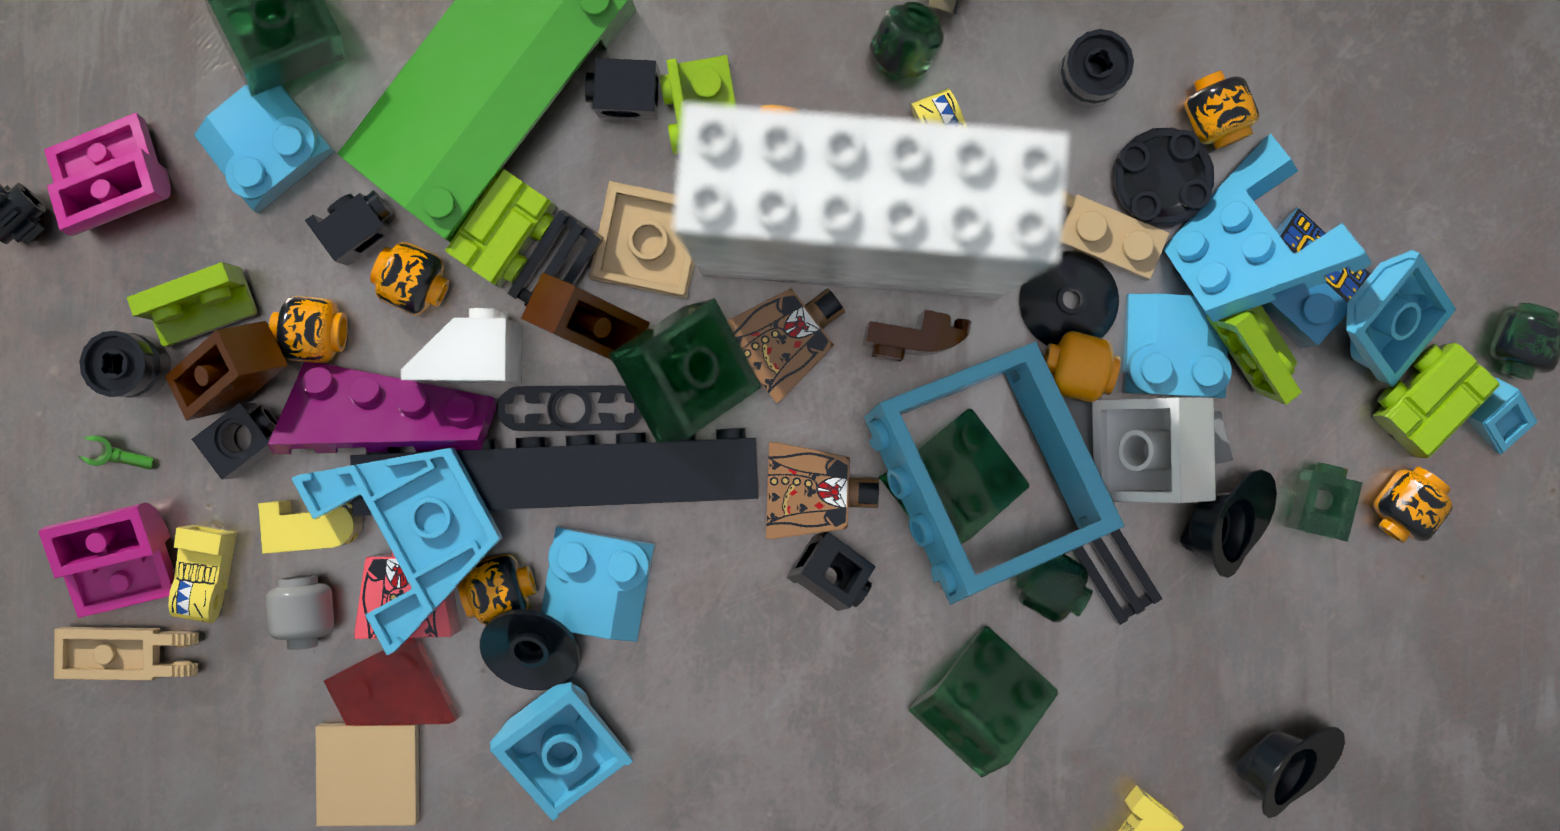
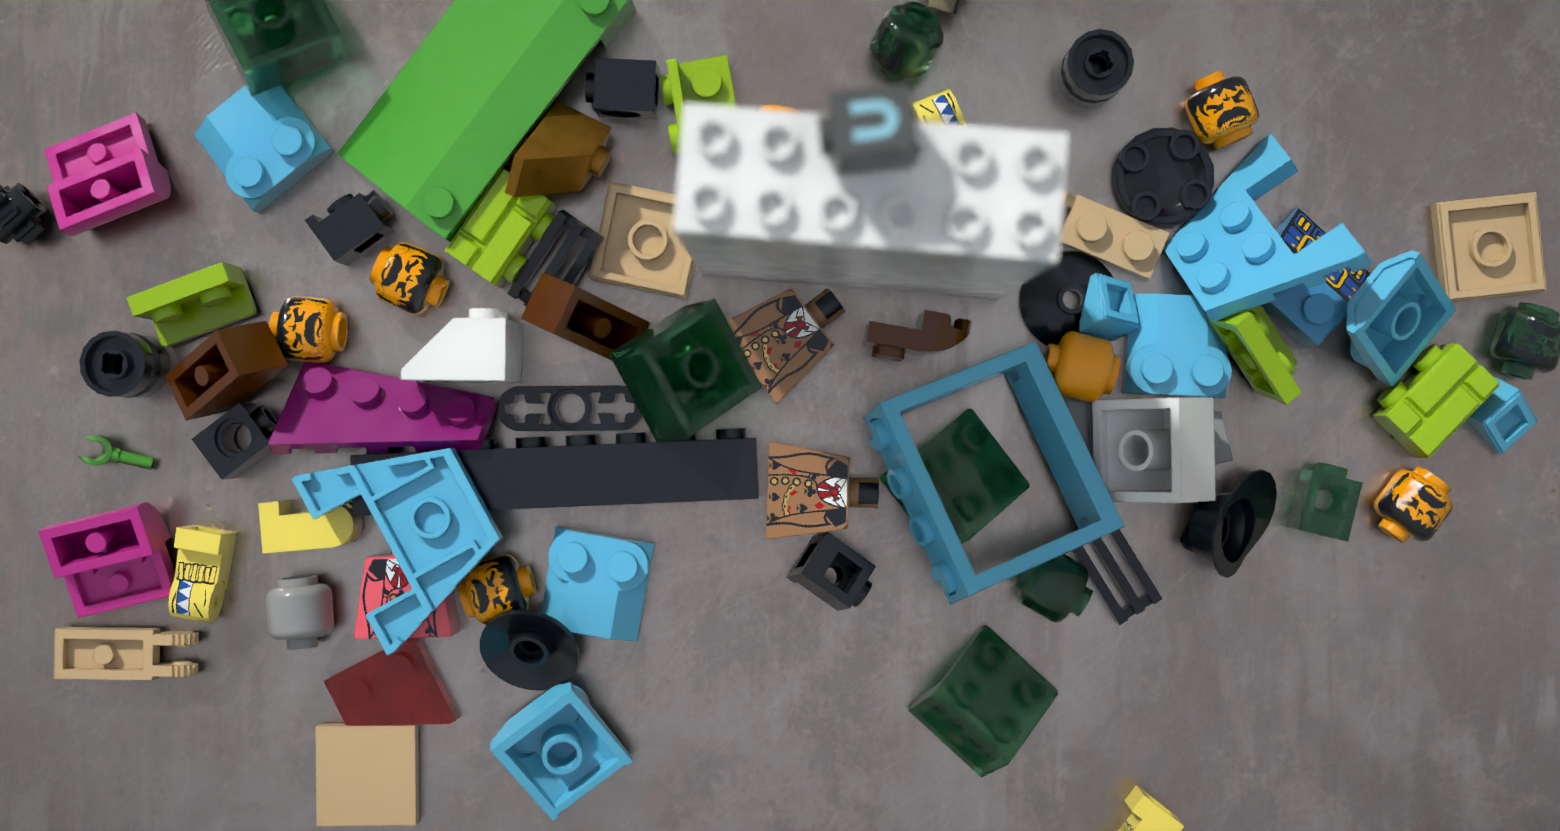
(560, 154): none -> pearl gold slope
(868, 129): none -> dark grey brick
(1108, 308): none -> medium azure slope
(1288, 766): black piece -> none
(1488, 247): none -> tan tile

